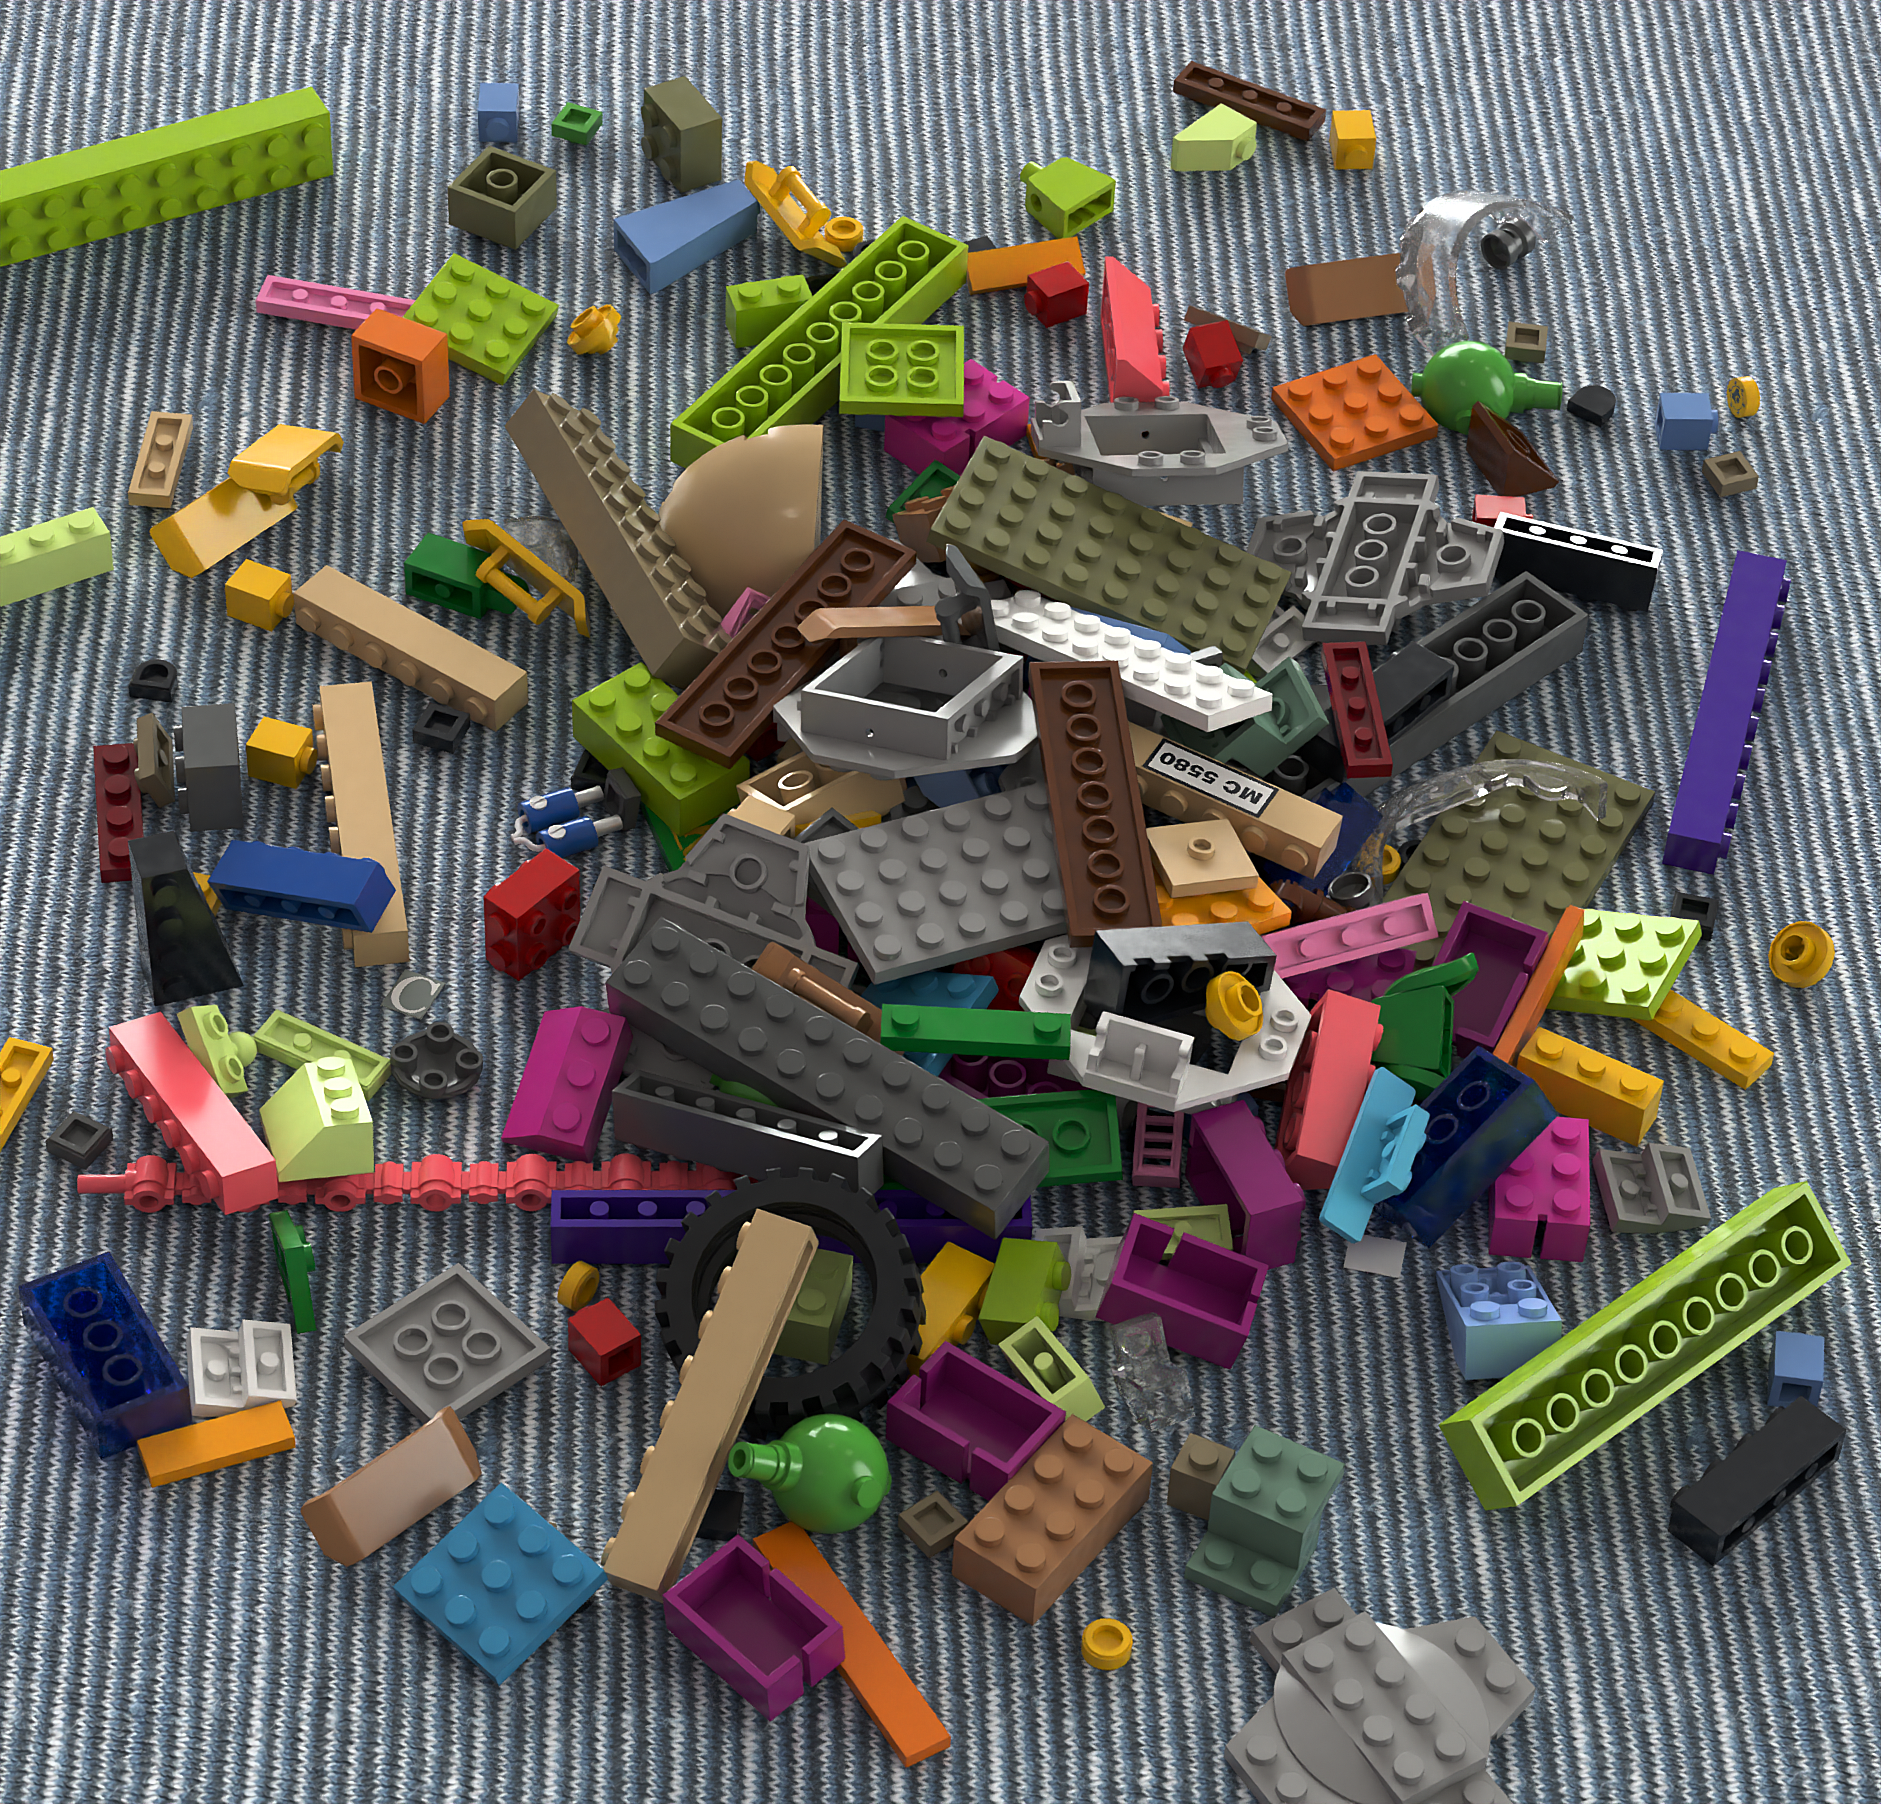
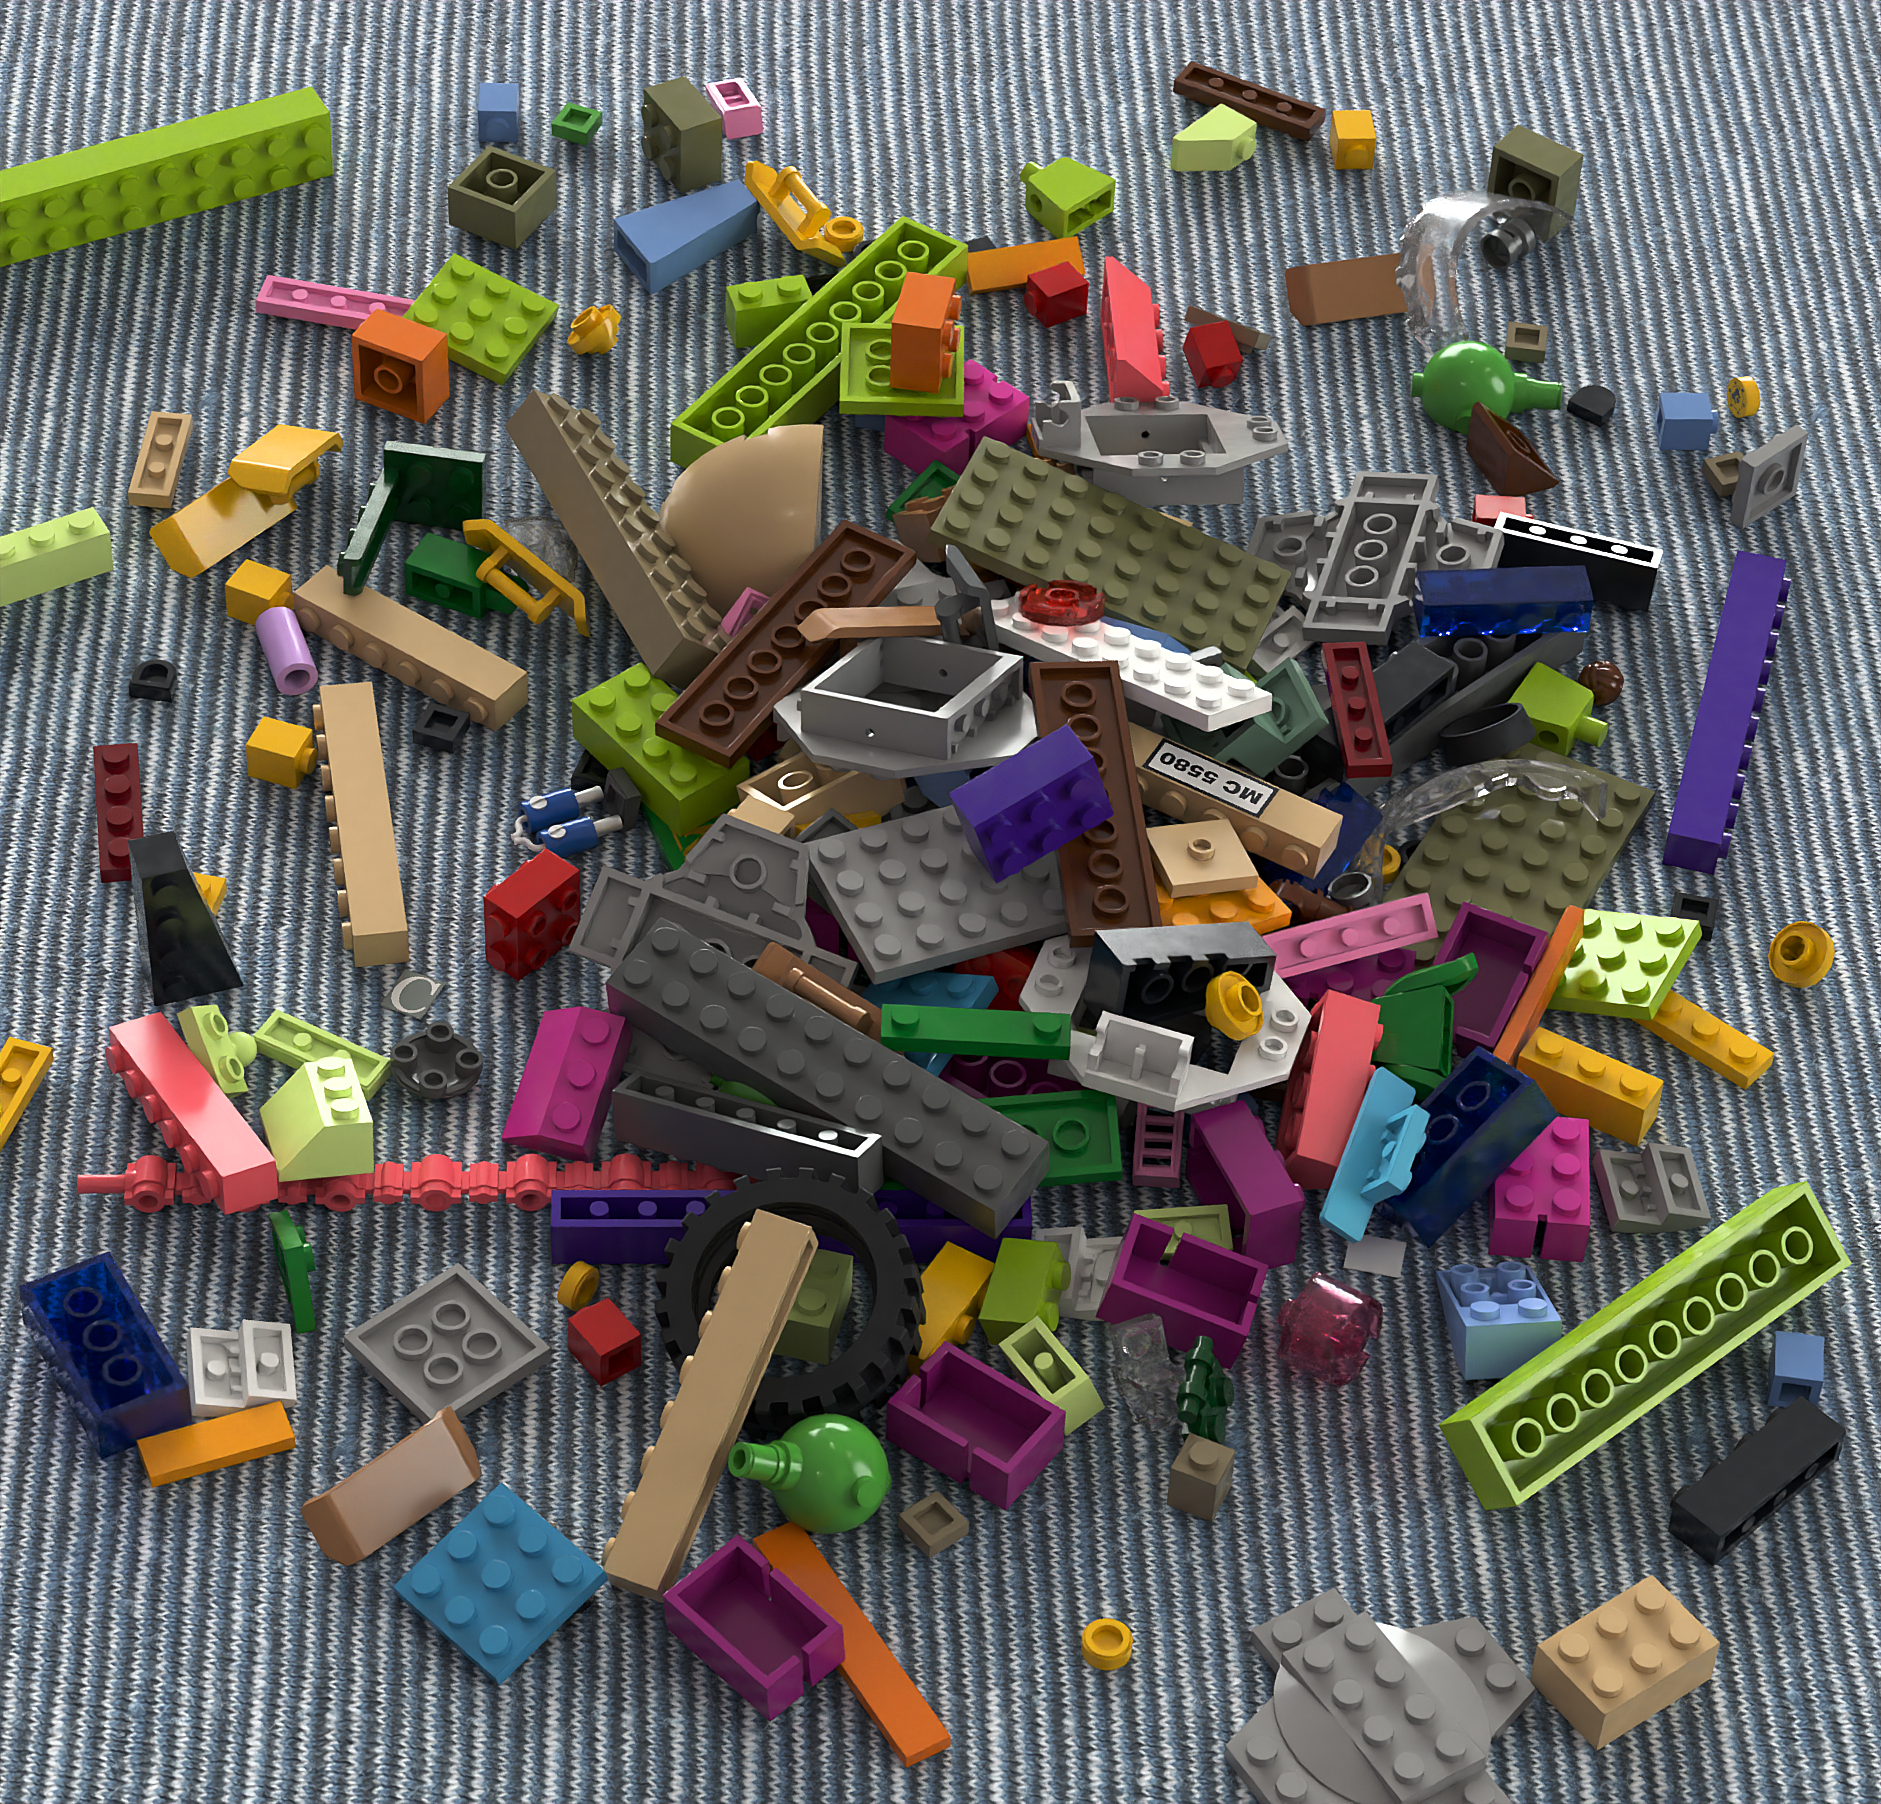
(79, 1140): dark grey tile -> none
(155, 760): dark tan plate -> none
(209, 767): dark grey brick -> none
(286, 651): none -> lavender brick
(302, 885): blue brick -> none
(418, 488): none -> dark green bracket
(722, 1516): black tile -> none
(737, 107): none -> bright pink slope
(924, 332): none -> orange brick
(1031, 803): none -> dark purple brick
(1051, 1519): medium nougat brick -> none
(1062, 603): none -> clear red tile
(1204, 1394): none -> dark green plate
(1264, 1521): sand green bracket -> none
(1329, 1329): none -> clear pink brick
(1354, 412): orange plate -> none
(1486, 734): none -> black tyre
(1502, 601): none -> clear blue brick
(1535, 169): none -> olive brick
(1559, 710): none -> lime torso
(1603, 680): none -> reddish brown piece
(1624, 1662): none -> tan brick
(1768, 476): none -> light grey plate

